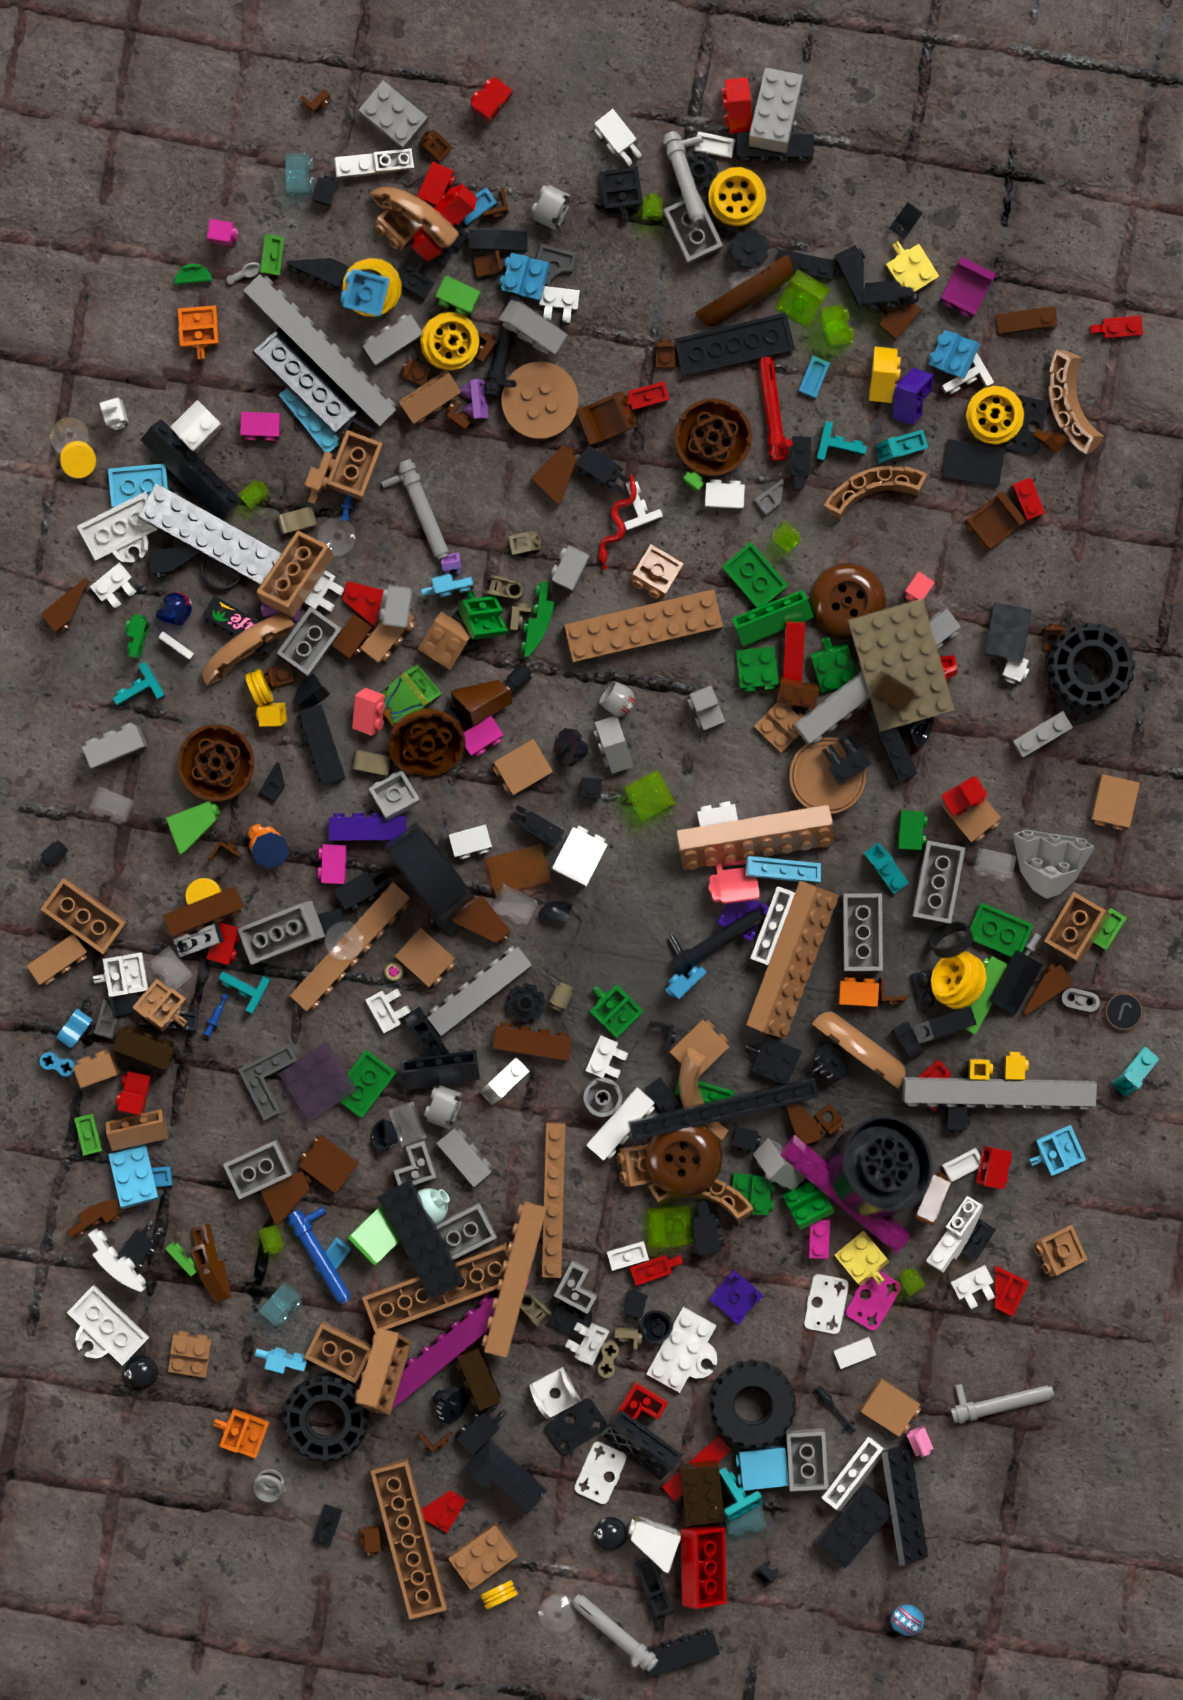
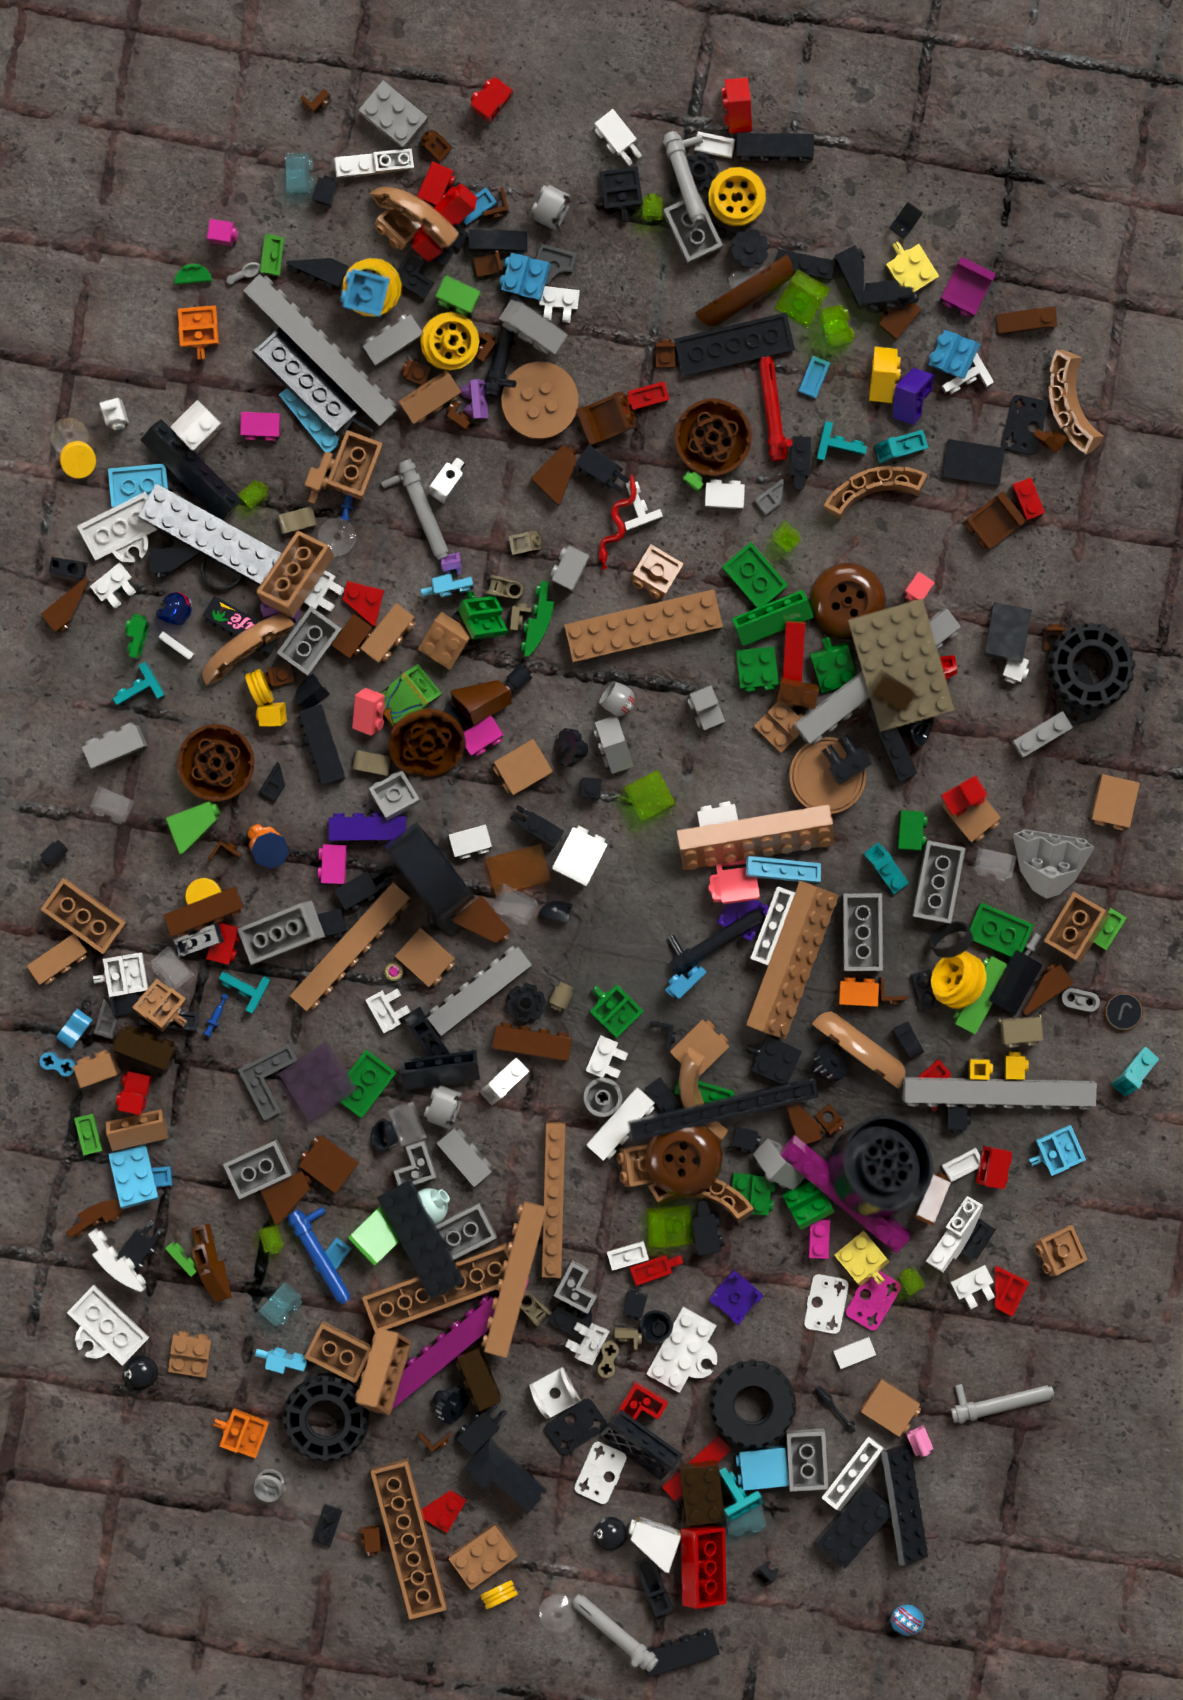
(68, 567): none -> black leg
(337, 948): clear dish -> none
(397, 606): light grey brick -> none
(442, 485): none -> white torso
(775, 110): light grey brick -> none
(944, 1025): black slope -> none
(1004, 433): yellow wheel -> none
(1021, 1030): none -> dark tan brick
(1119, 327): red plate -> none

